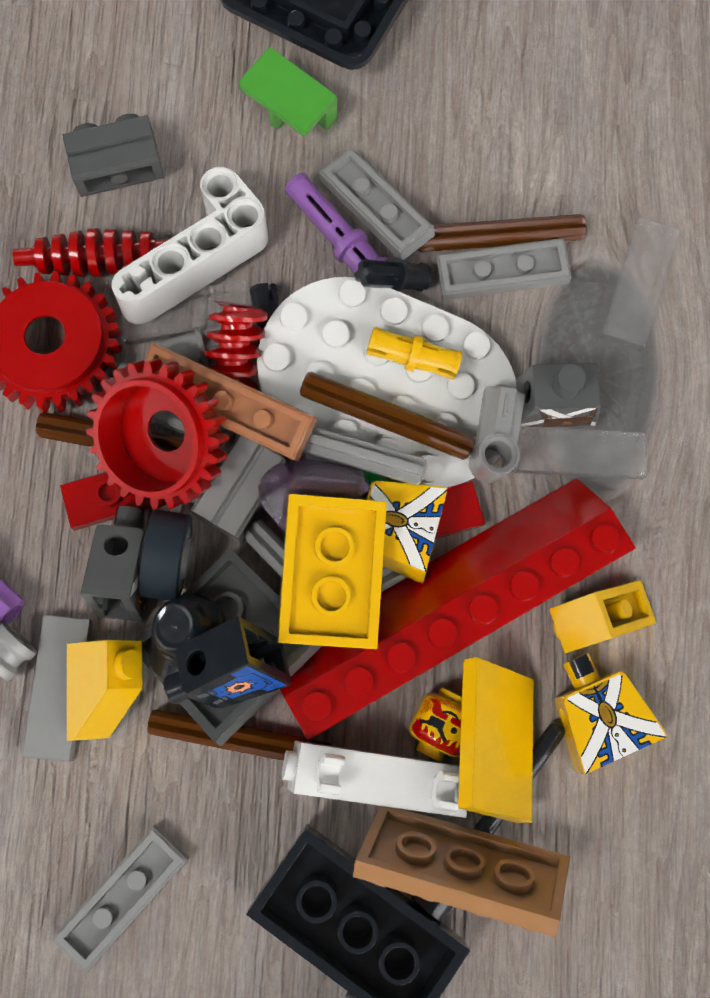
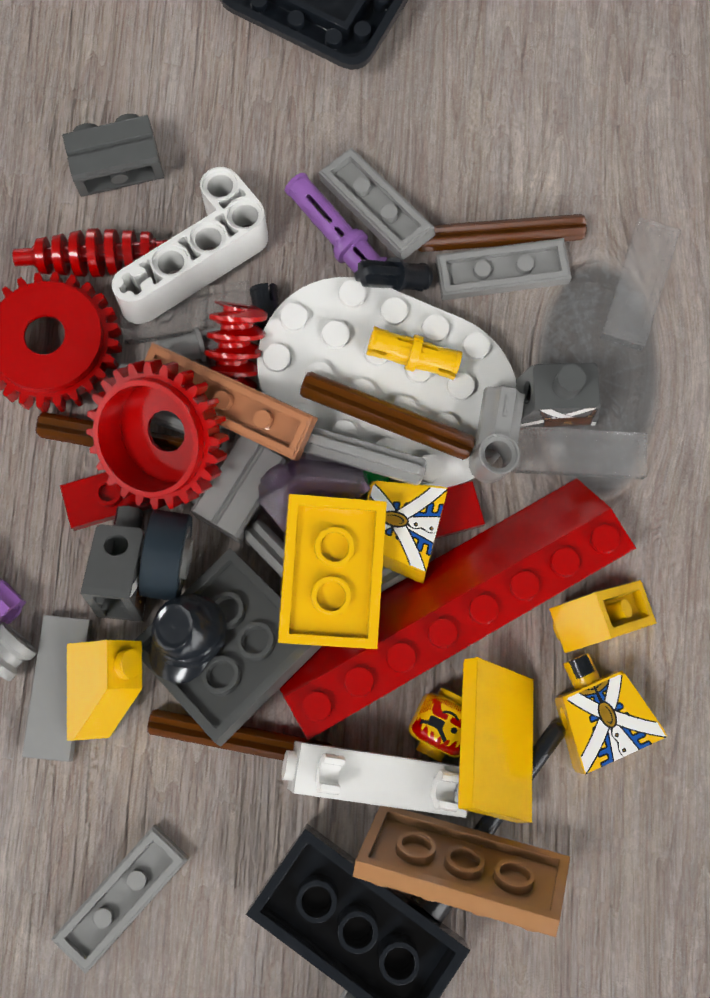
(228, 665): black torso -> none
(289, 94): bright green panel -> none

